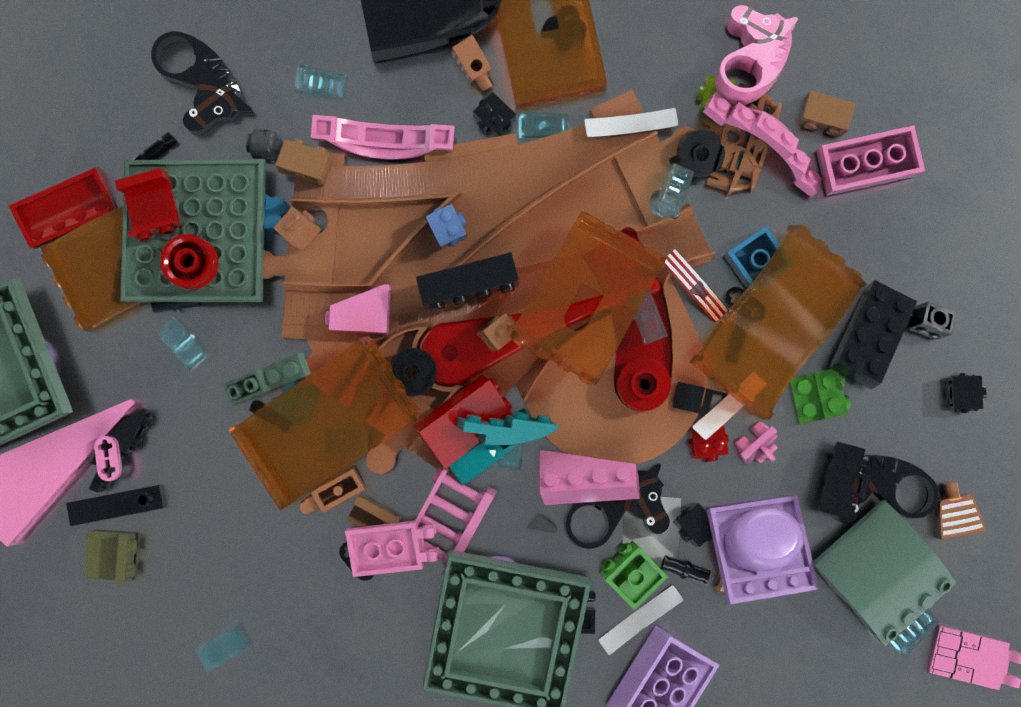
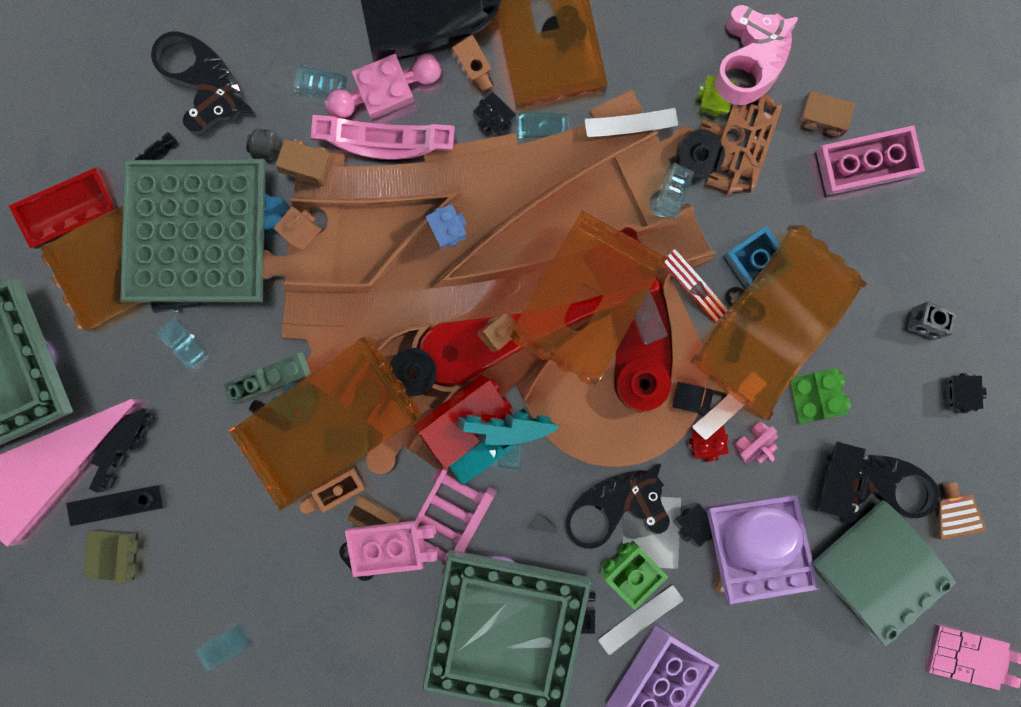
(102, 459): bright pink beam -> none
(149, 204): red panel -> none
(174, 258): red wheel -> none
(362, 313): bright pink slope -> none
(383, 86): none -> bright pink brick
(468, 281): black brick -> none
(585, 479): bright pink wedge -> none
(685, 569): black pin -> none
(770, 131): bright pink piece -> none
(873, 334): black brick -> none
(911, 643): clear light blue slope -> none

